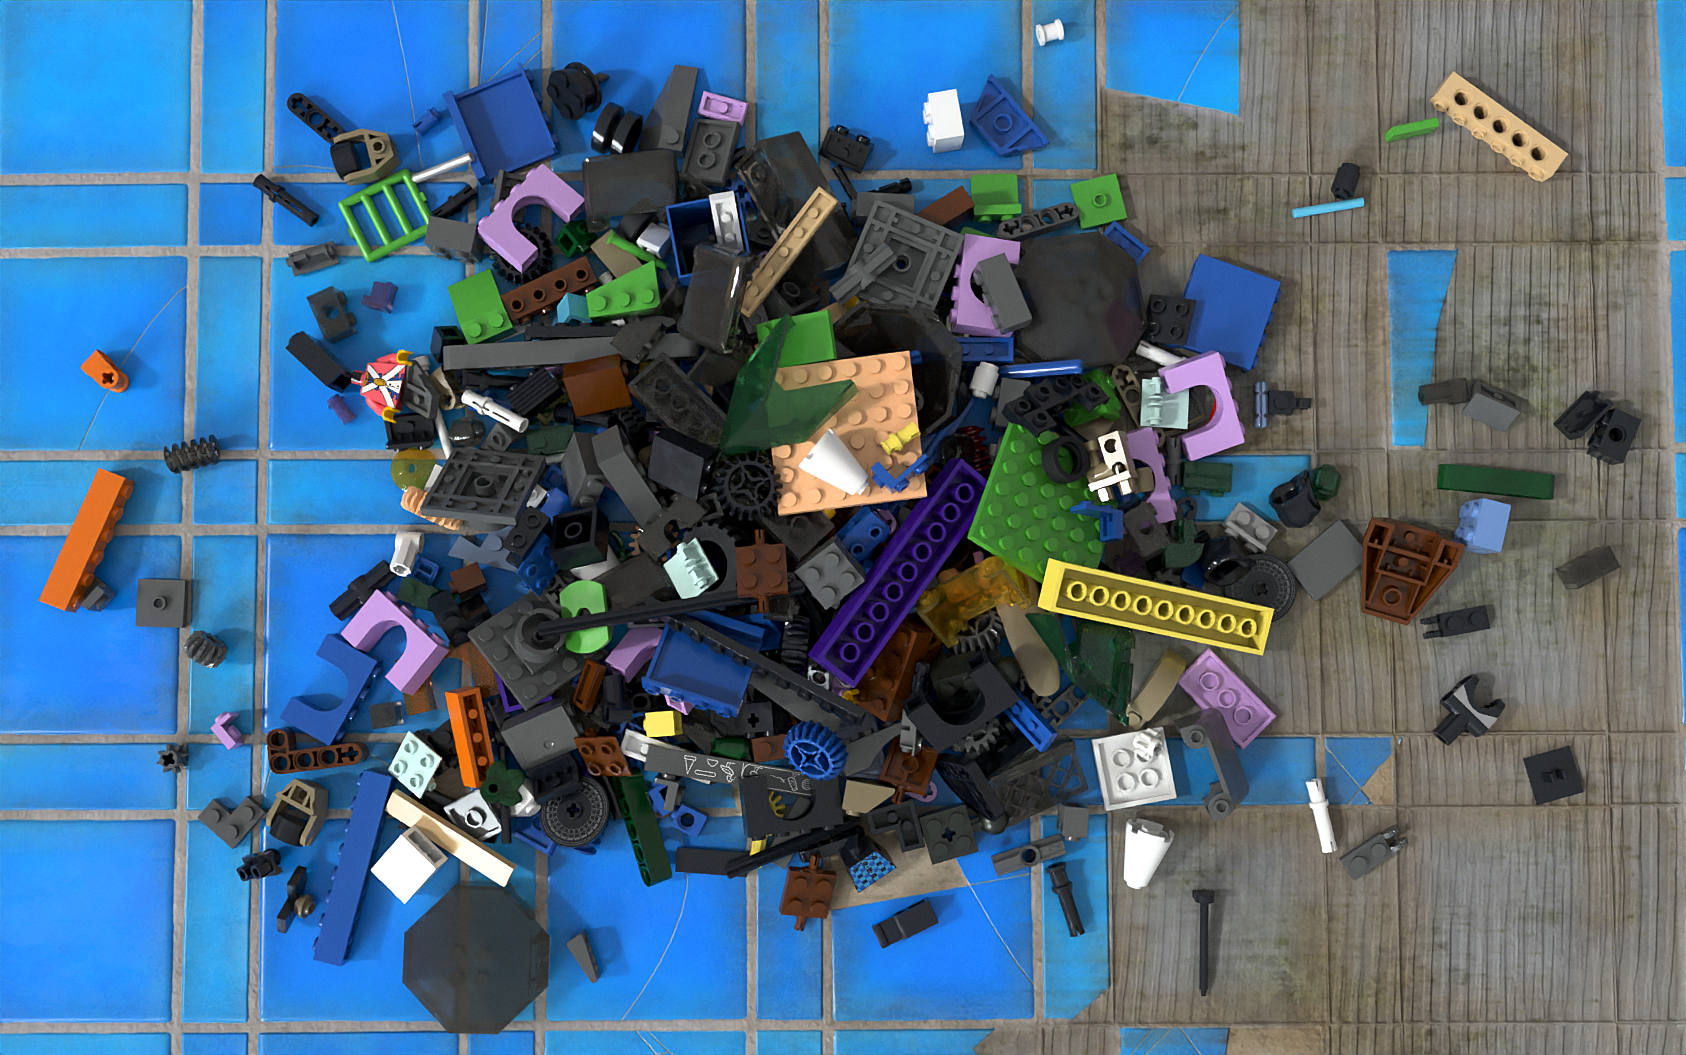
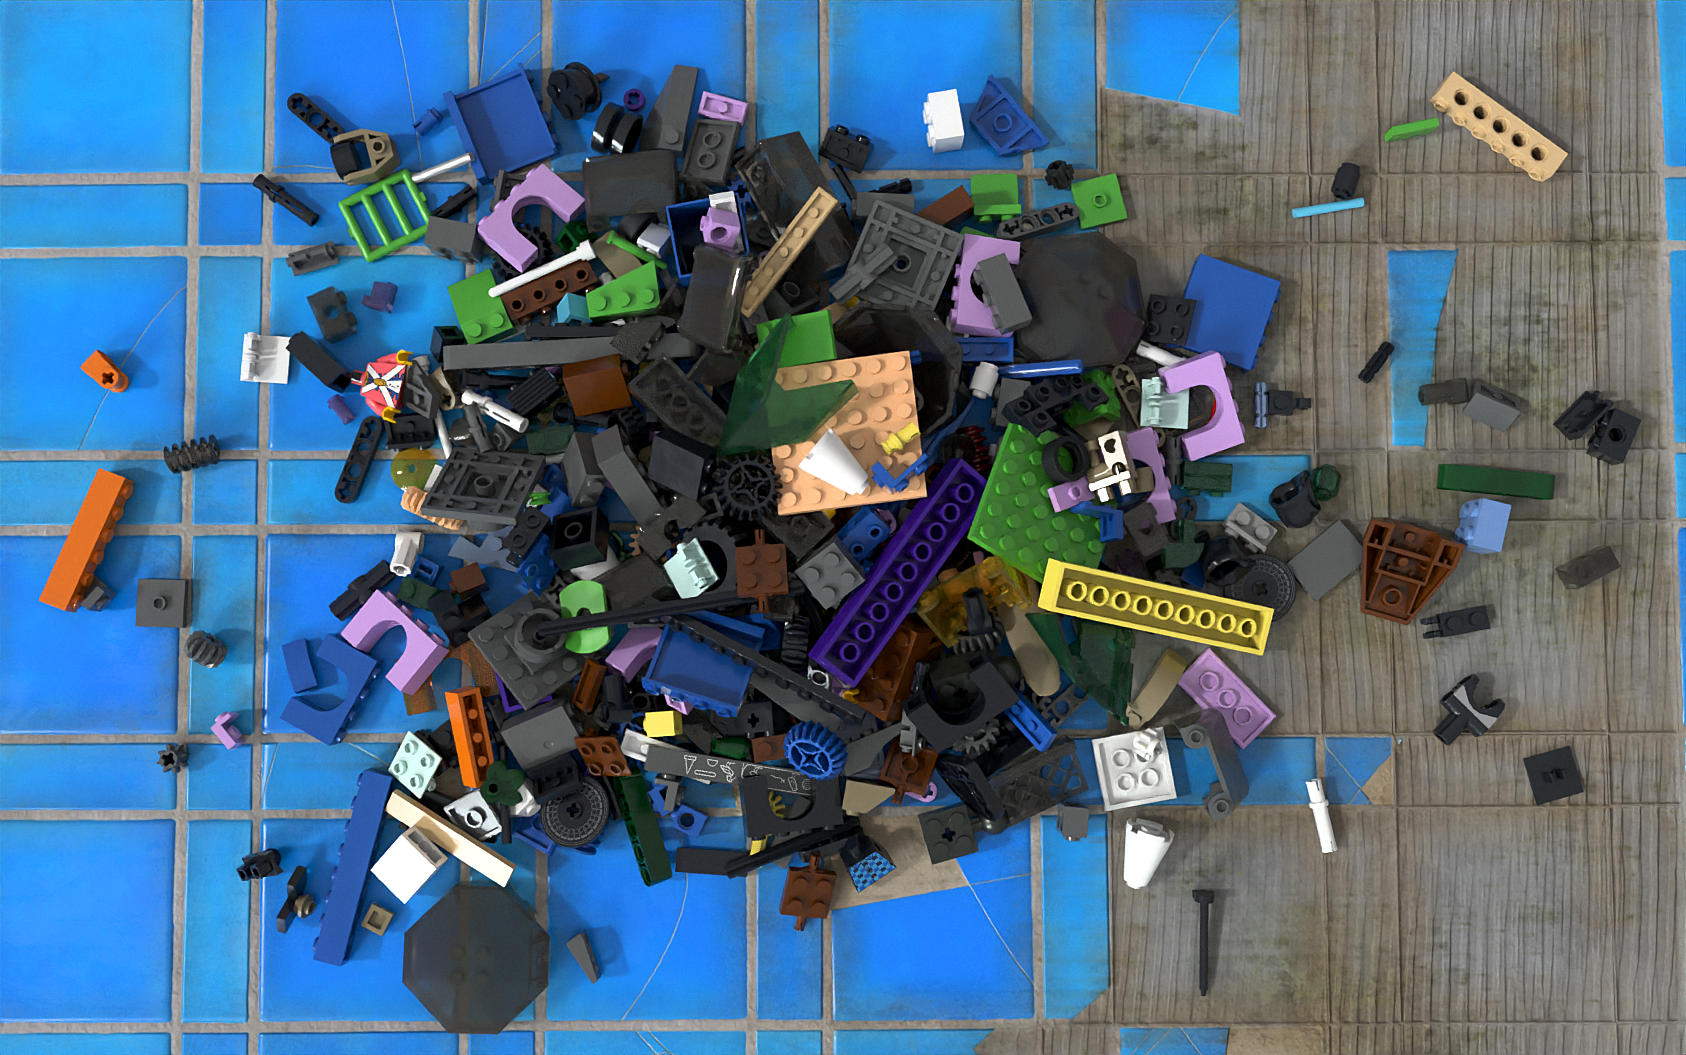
(229, 825): dark grey plate -> none
(265, 359): none -> white hinge
(300, 666): none -> blue slope
(307, 797): dark tan piece -> none
(318, 754): reddish brown beam -> none
(363, 461): none -> black beam
(378, 919): none -> dark tan plate
(386, 714): clear smoke brick -> none
(477, 427): none -> dark grey pin
(540, 498): none -> bright green bush
(583, 252): none -> white piece
(642, 101): none -> dark purple bush
(720, 227): none -> lavender brick
(898, 817): black brick -> none
(905, 923): black piece -> none
(979, 618): none -> black piece
(1043, 850): dark grey piece -> none
(1049, 32): white bush -> none
(1059, 174): none -> pearl dark grey gear
(1062, 888): black pin -> none
(1070, 494): none -> lavender plate
(1126, 241): blue plate -> none
(1372, 852): dark grey hinge -> none
(1376, 362): none -> black axle

